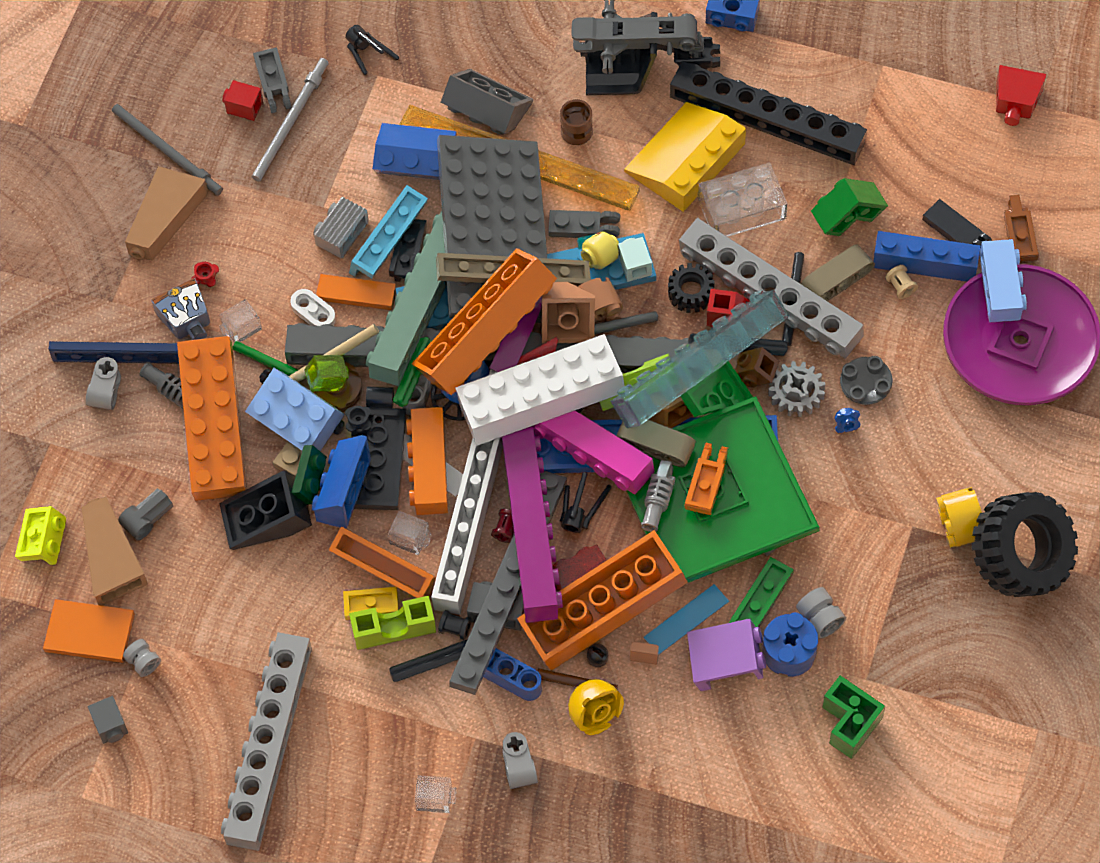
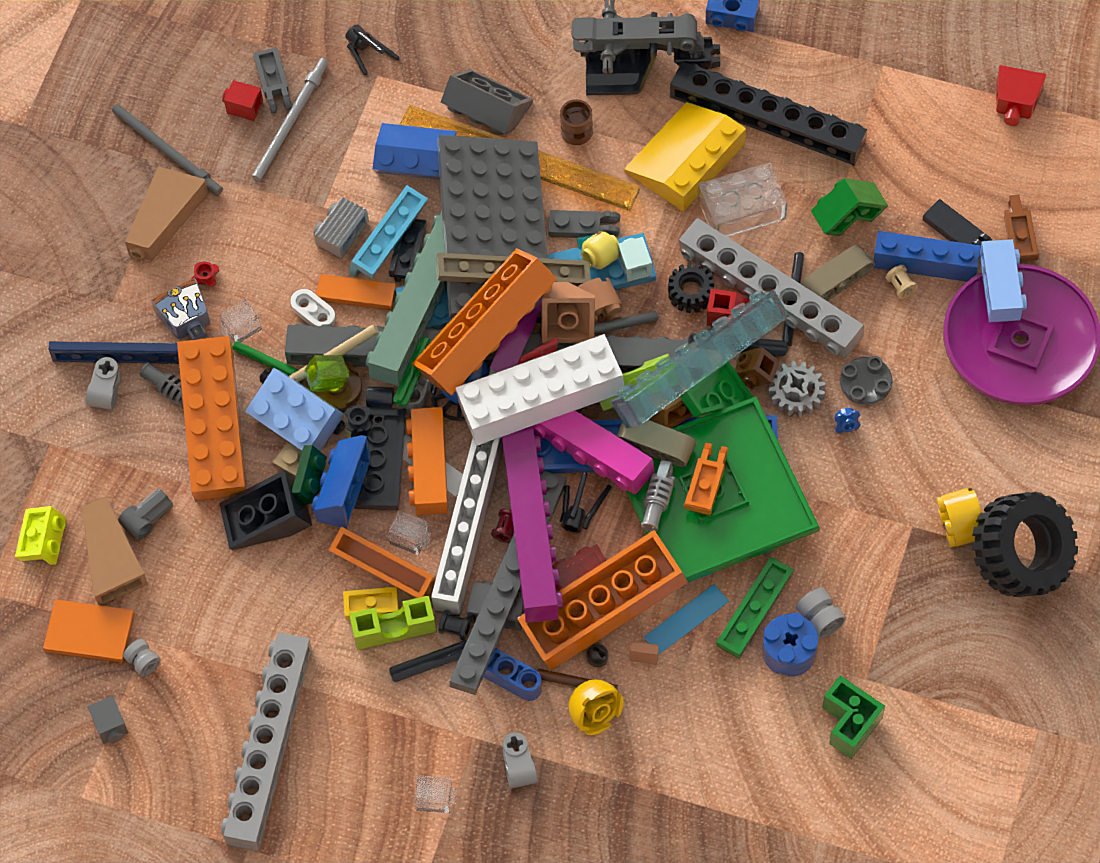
(725, 652): medium lavender panel -> none

